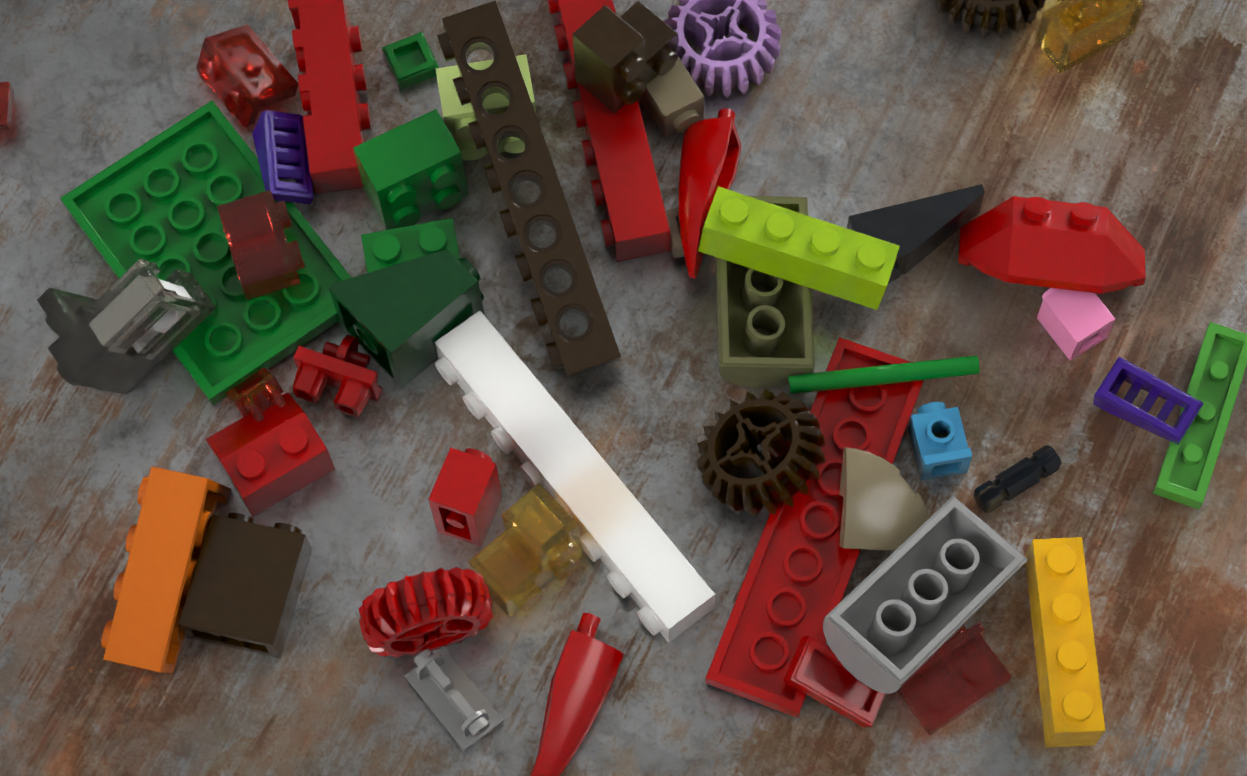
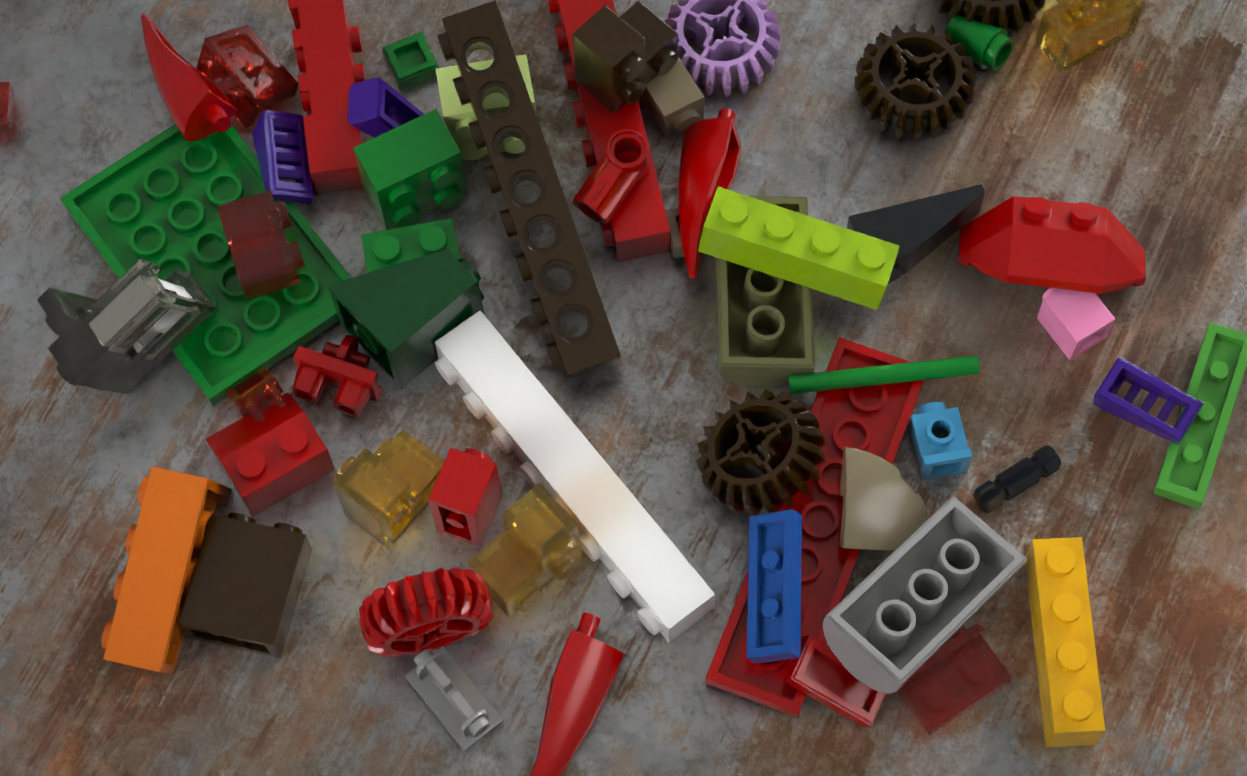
(191, 98): none -> red piece
(378, 107): none -> dark purple slope
(387, 488): none -> clear yellow brick
(613, 179): none -> red piece
(774, 587): none -> blue plate
(914, 98): none -> dark brown gear
(984, 43): none -> green cone

